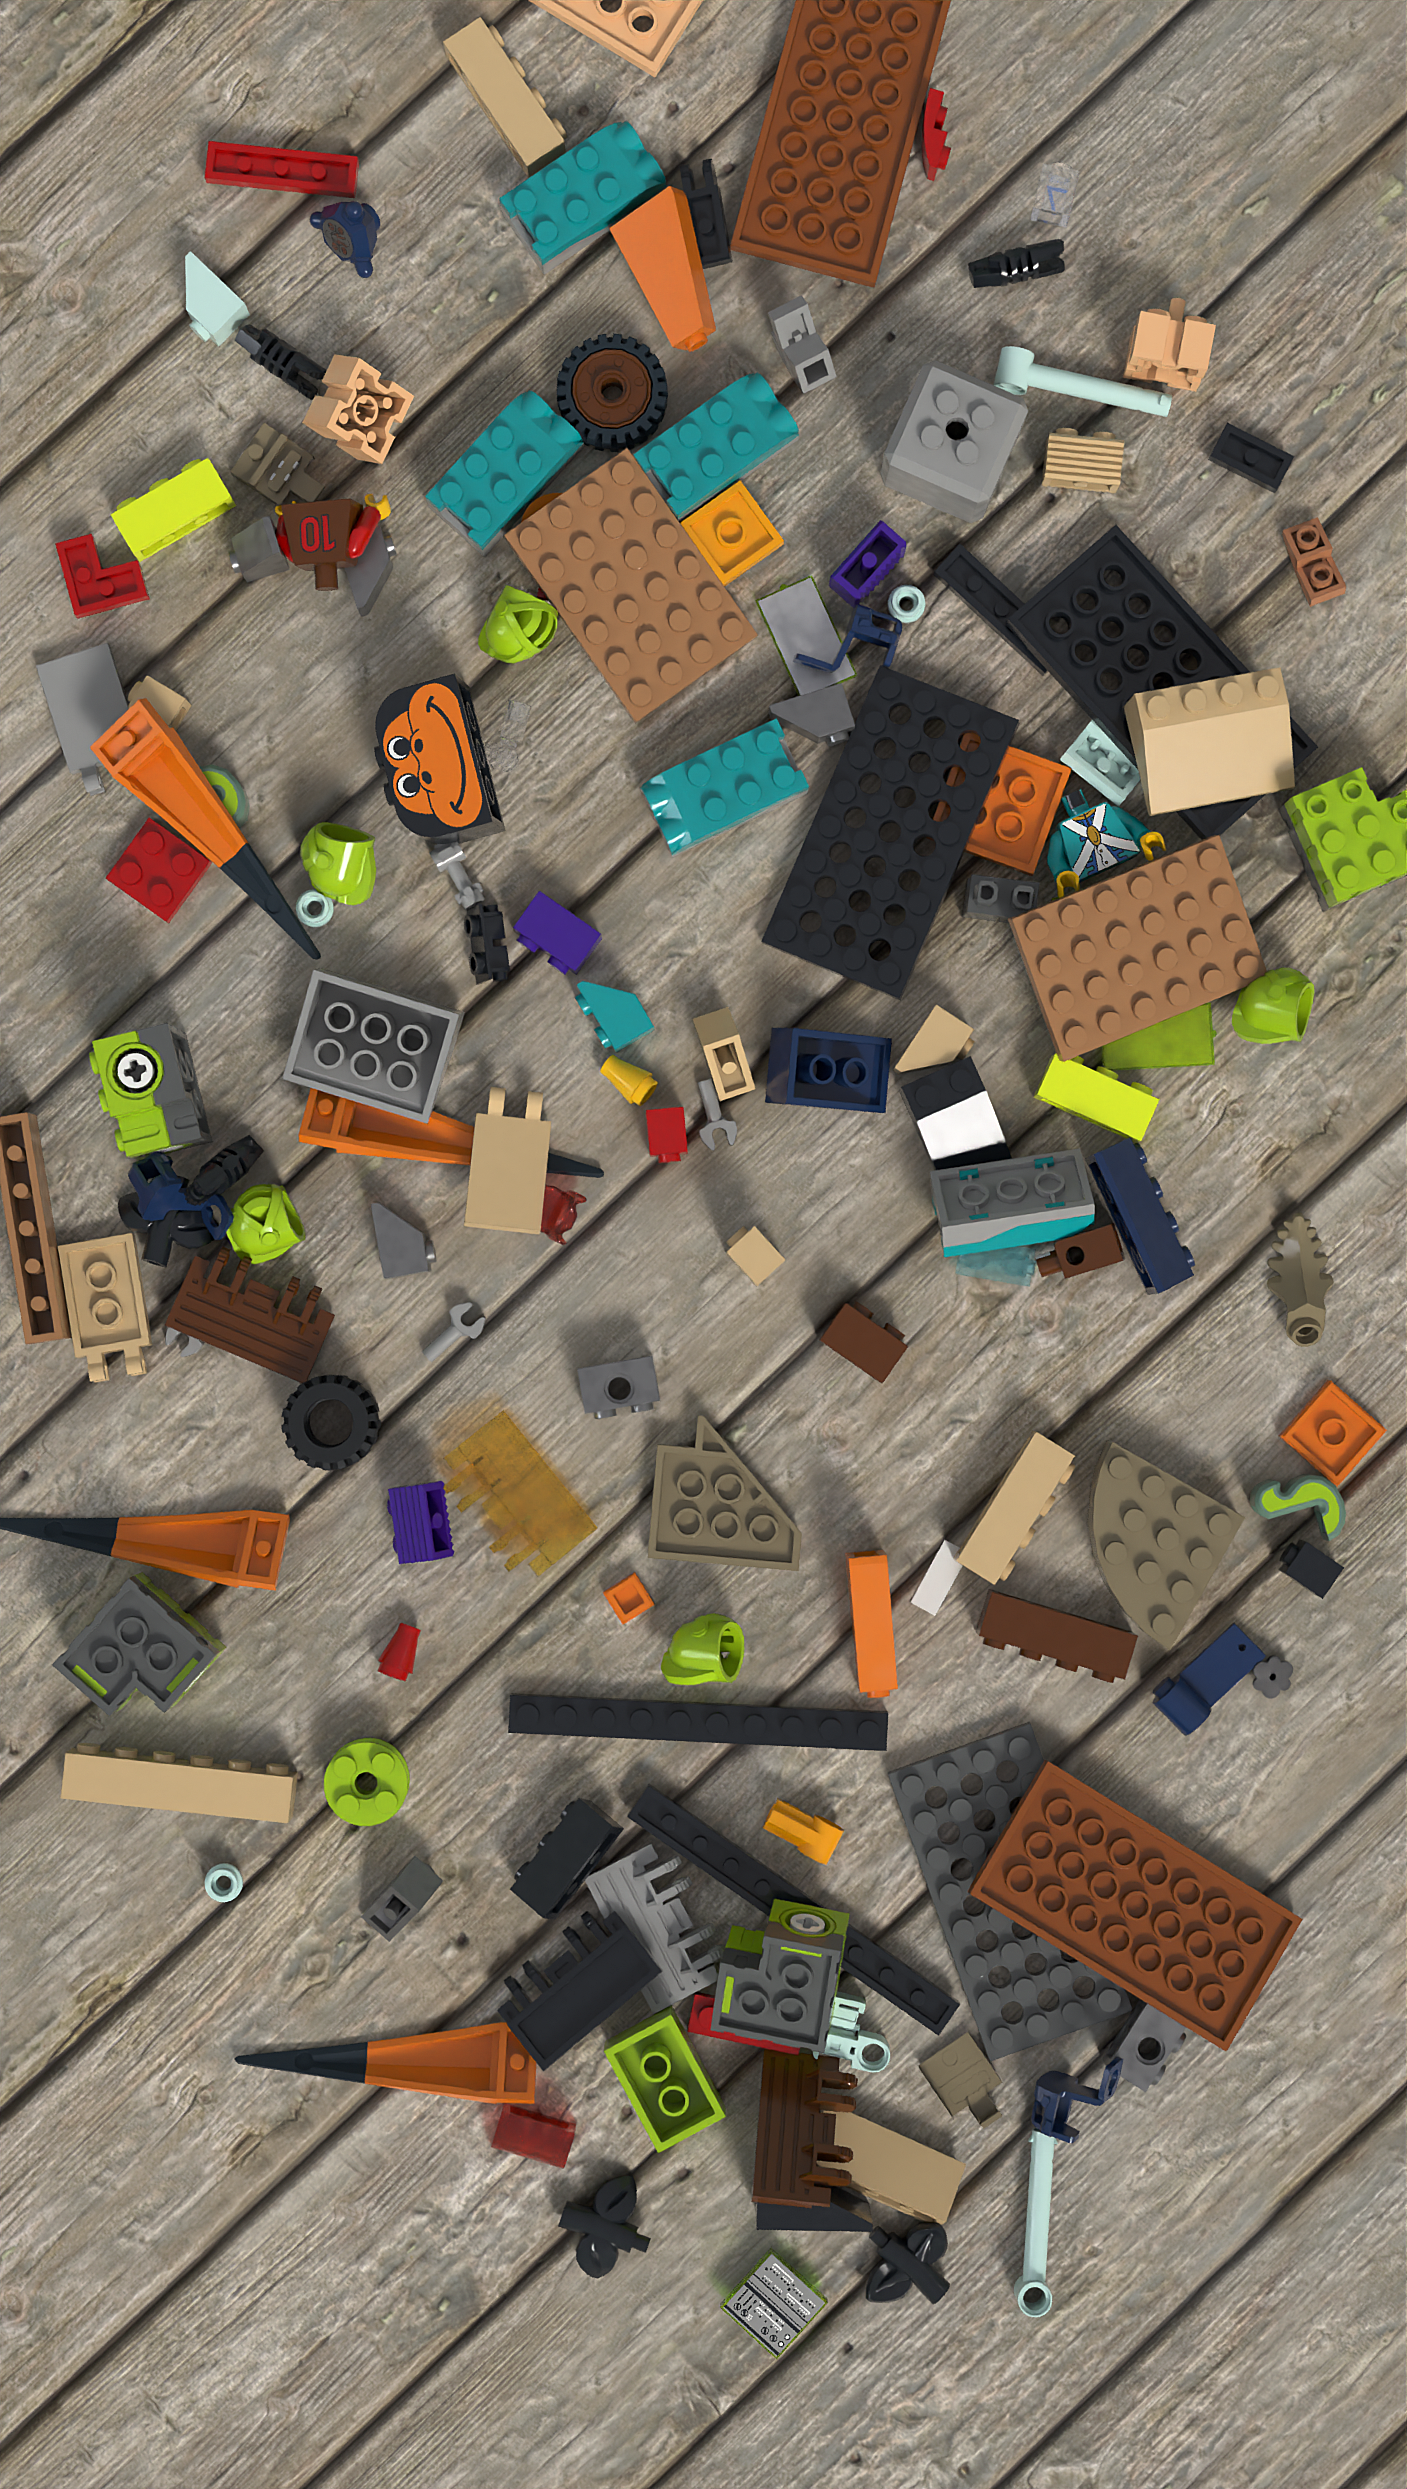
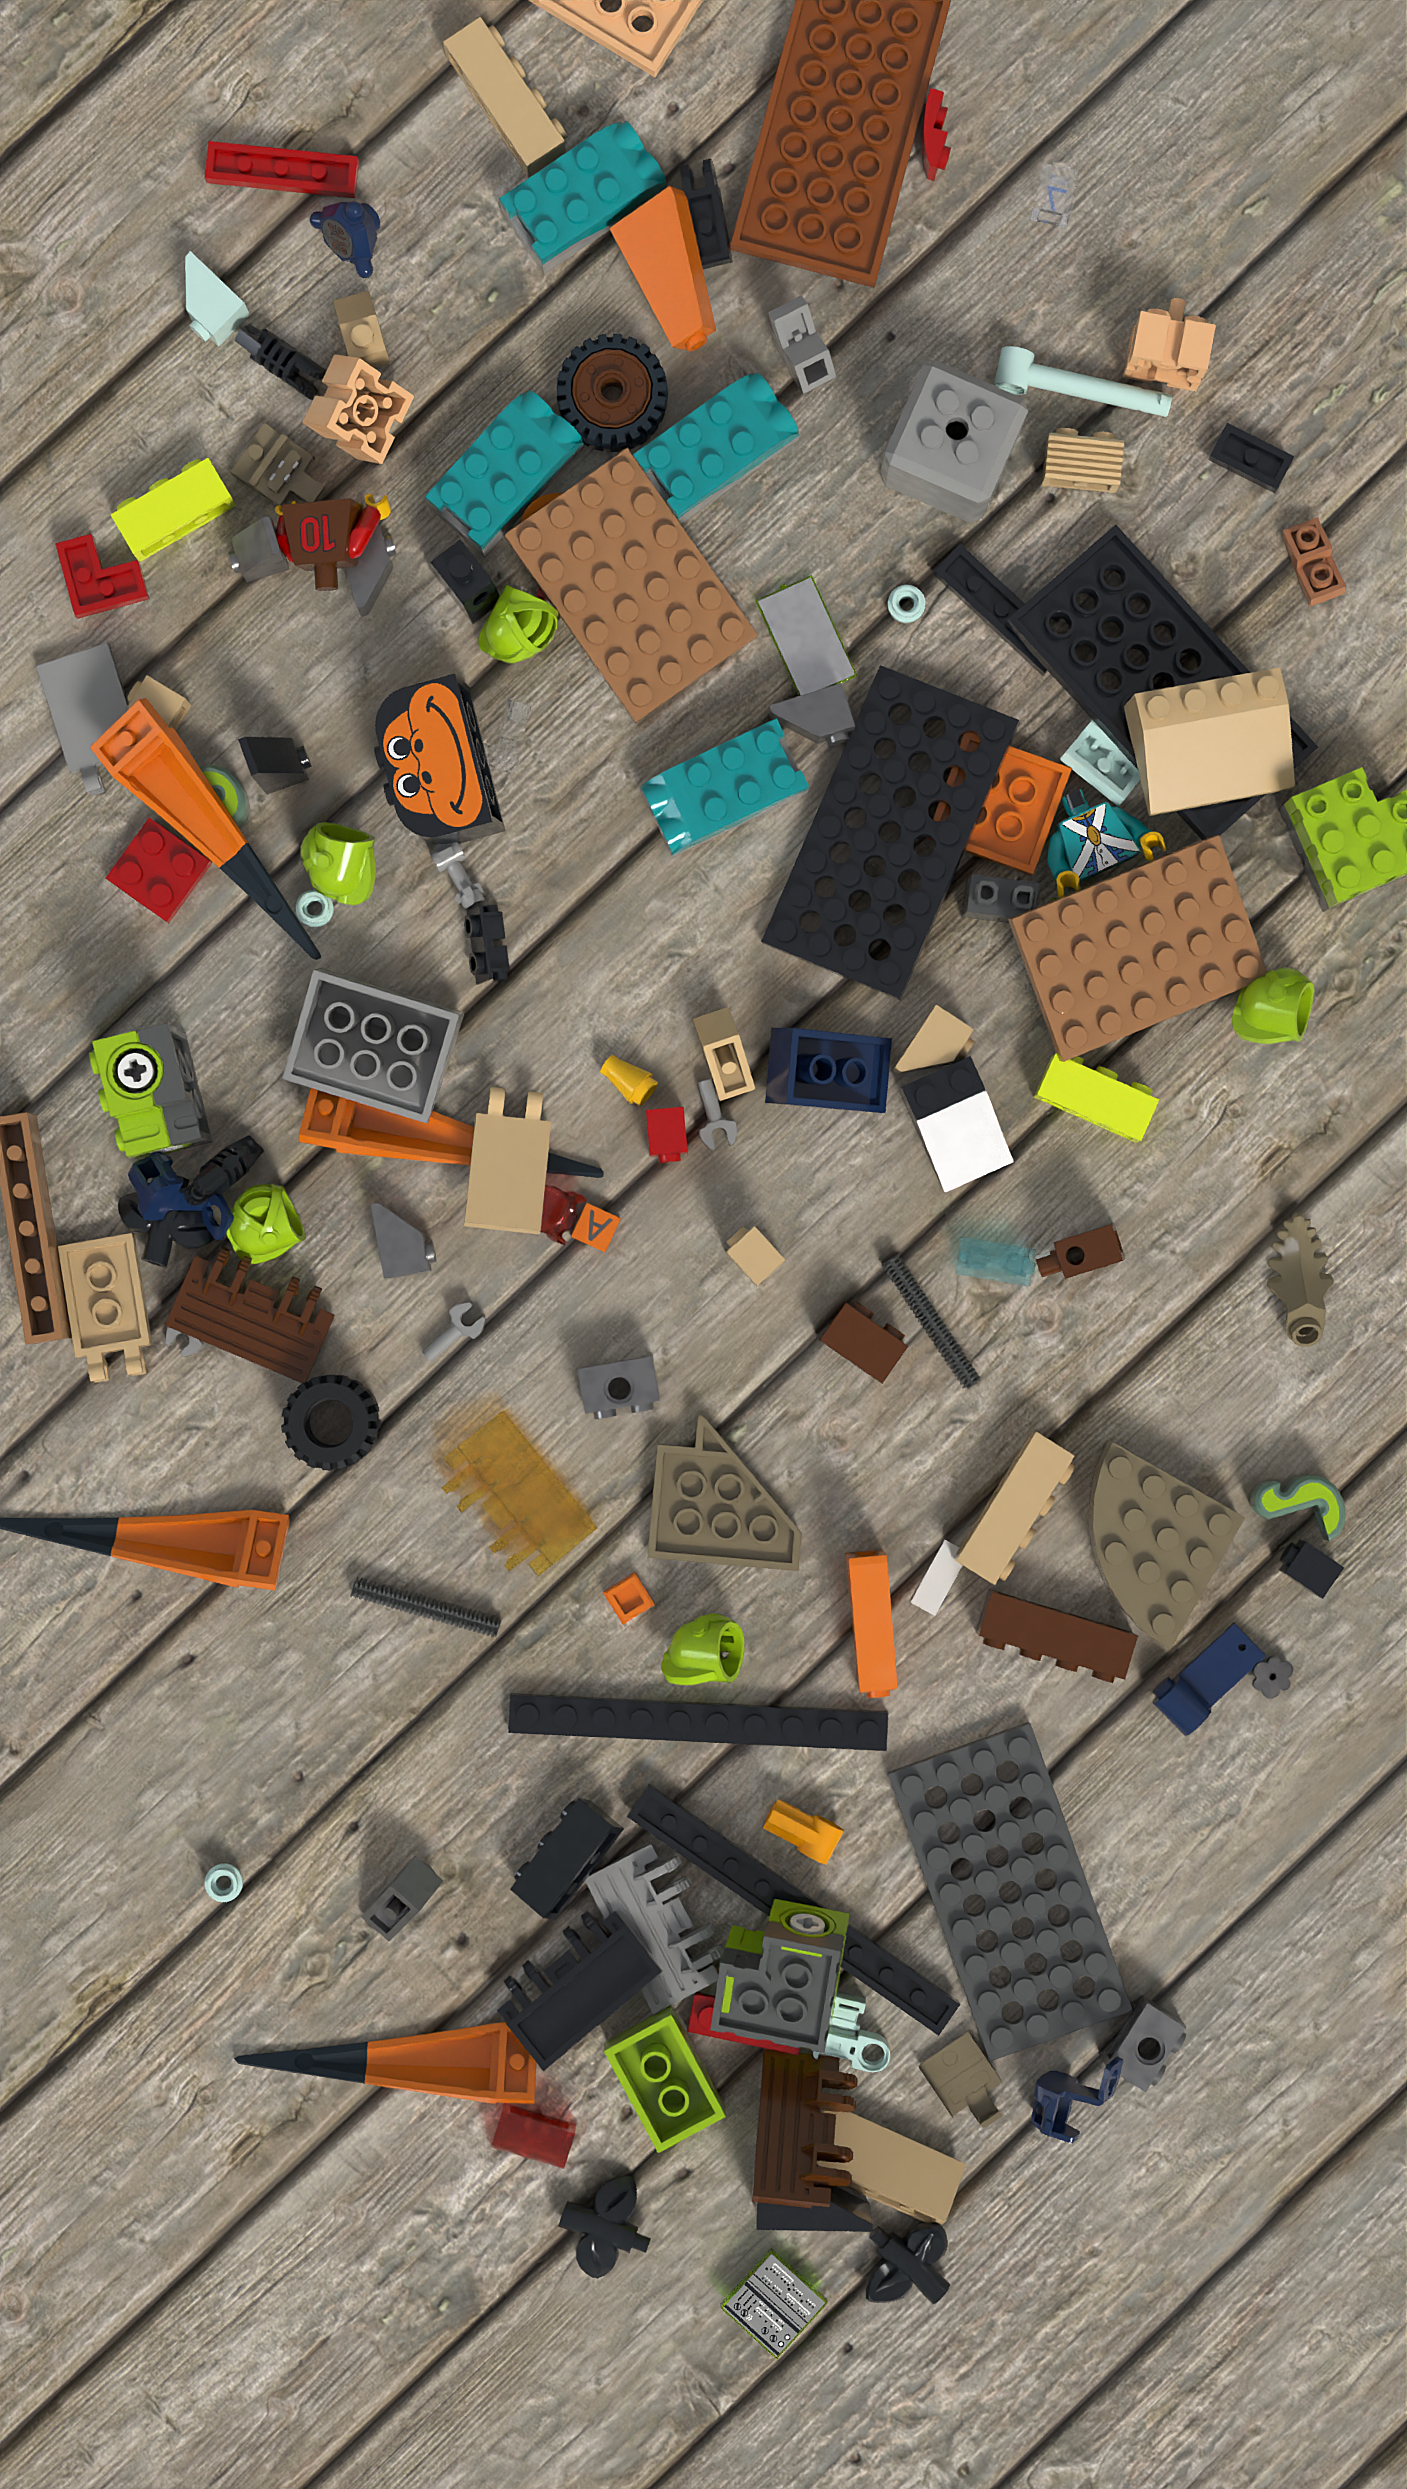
(141, 1645): dark grey piece -> none
(179, 1784): tan brick -> none
(275, 762): none -> black slope
(359, 1805): lime wheel -> none
(361, 329): none -> tan slope
(400, 1653): red cone -> none
(420, 1522): dark purple brick -> none
(425, 1607): none -> dark grey axle
(465, 581): none -> black torso
(557, 934): dark purple brick -> none
(596, 1227): none -> orange tile
(617, 1012): teal slope -> none
(732, 533): light orange plate -> none
(861, 628): dark blue piece -> none
(868, 564): dark purple brick -> none
(931, 1321): none -> dark grey axle
(1012, 1202): light grey piece -> none
(1018, 264): black hinge -> none
(1037, 2225): light aqua piece -> none
(1135, 1905): dark orange plate -> none
(1140, 1216): dark blue slope -> none
(1171, 1043): clear neon green piece -> none
(1332, 1433): orange tile -> none

